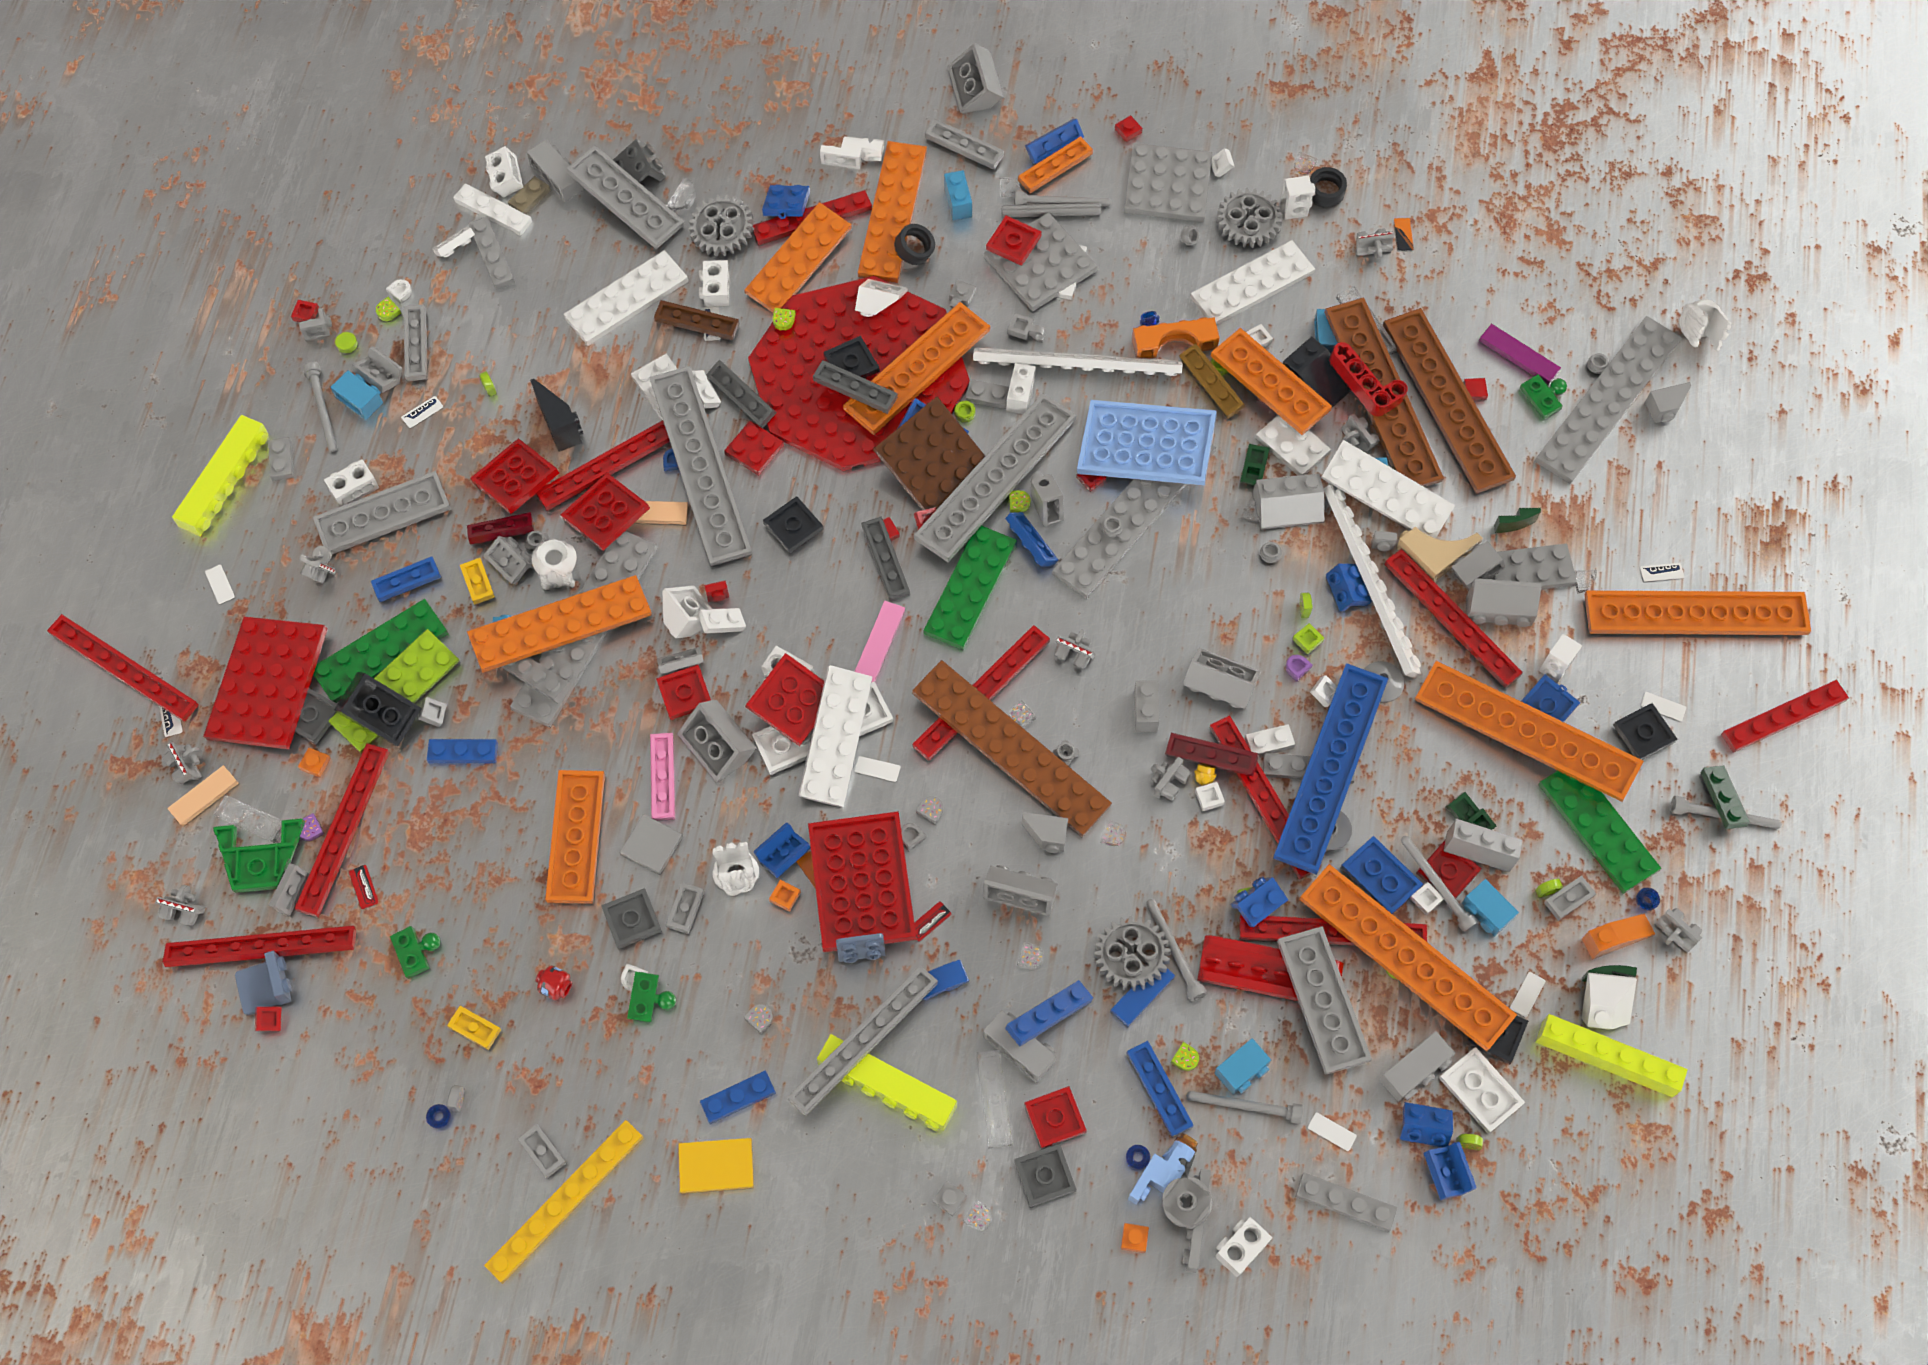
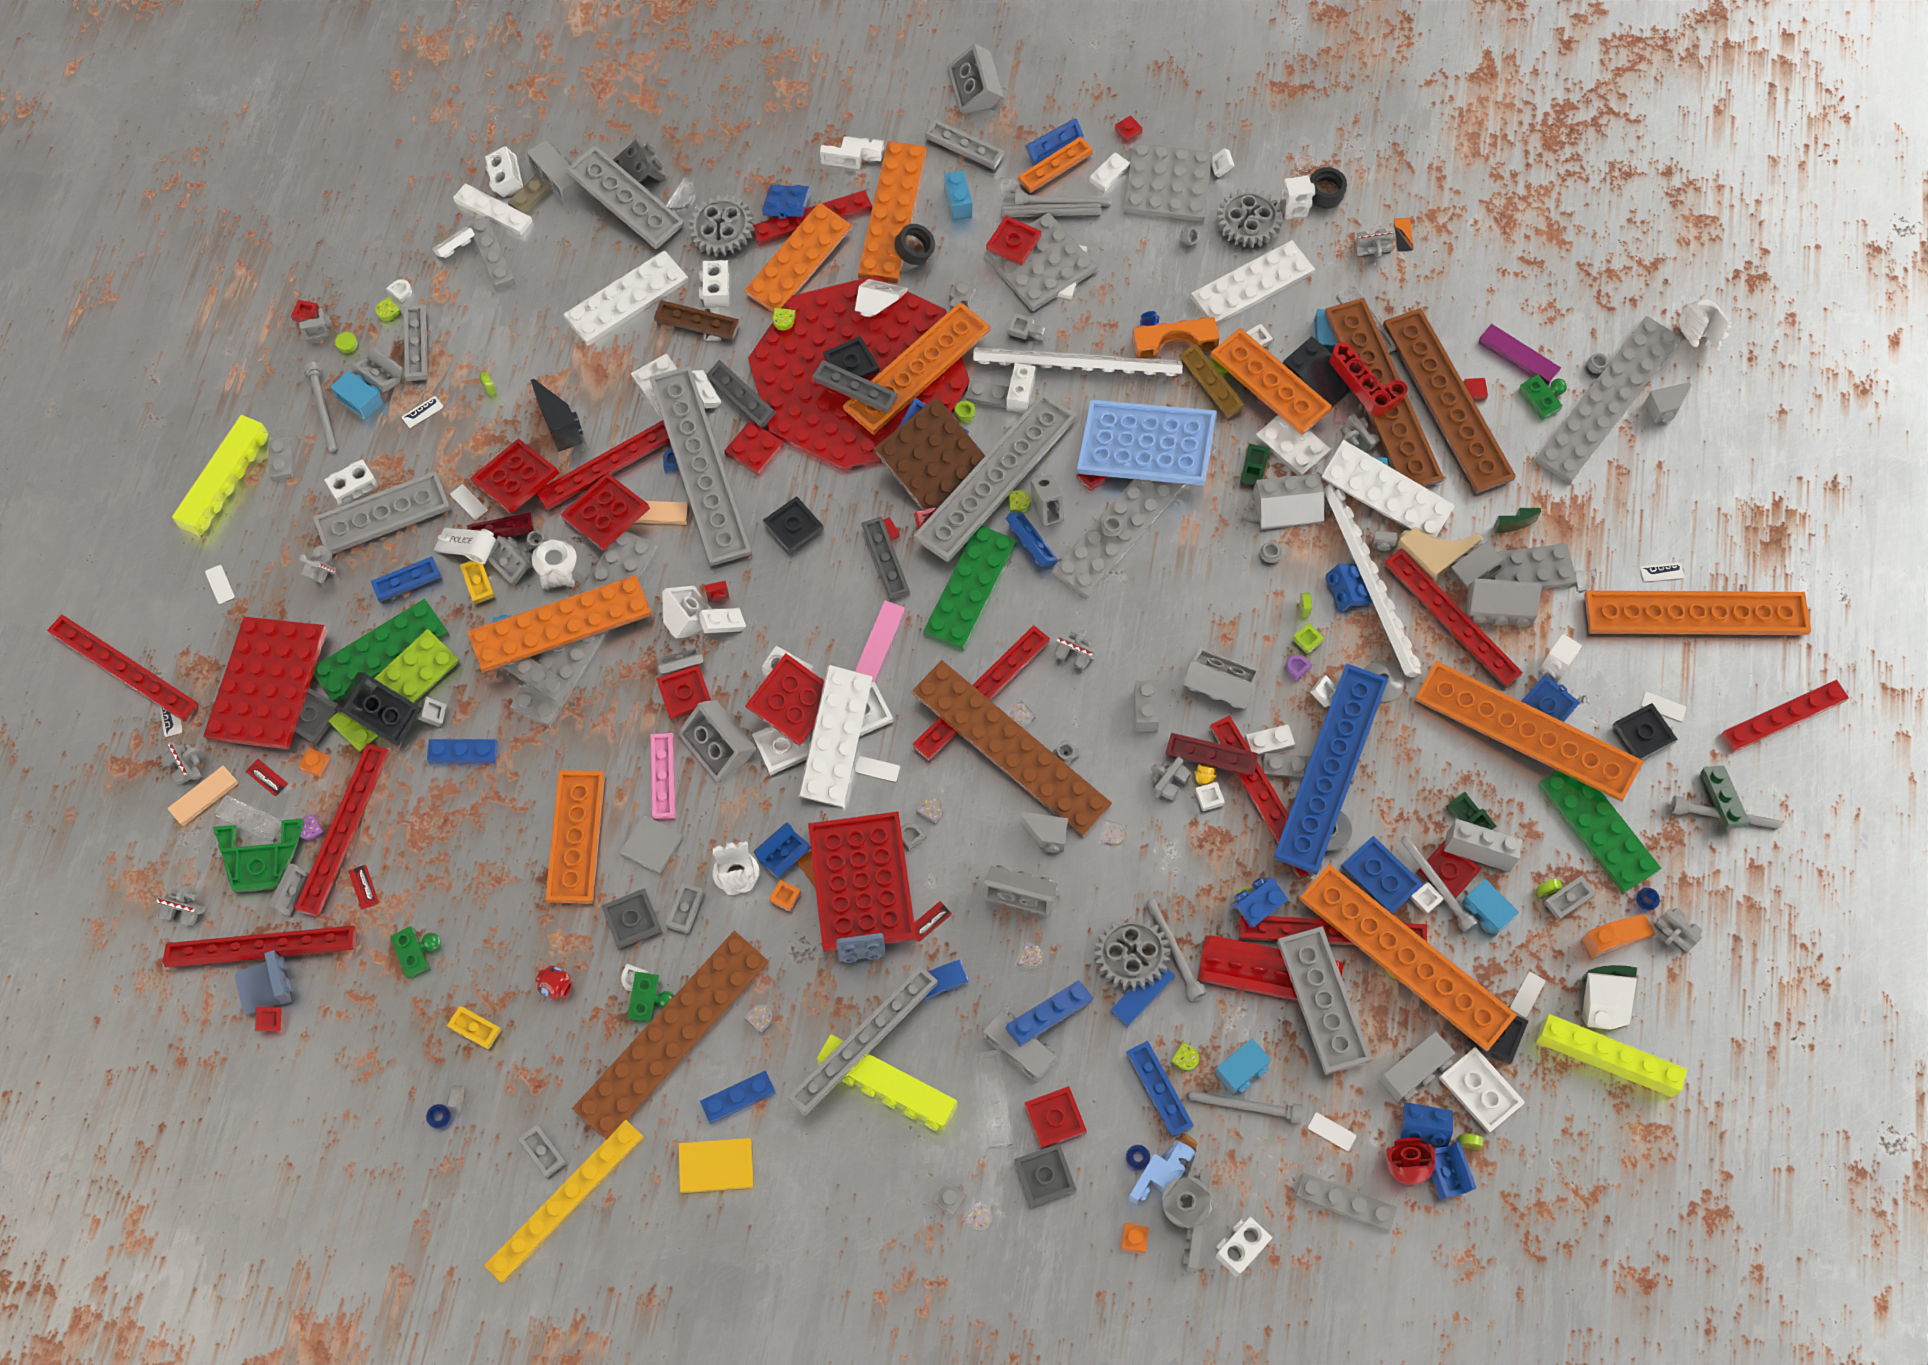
(266, 777): none -> sticker
(468, 502): none -> white sticker
(471, 543): none -> white door
(670, 1035): none -> dark orange plate
(1109, 172): none -> white plate
(1411, 1161): none -> red cylinder

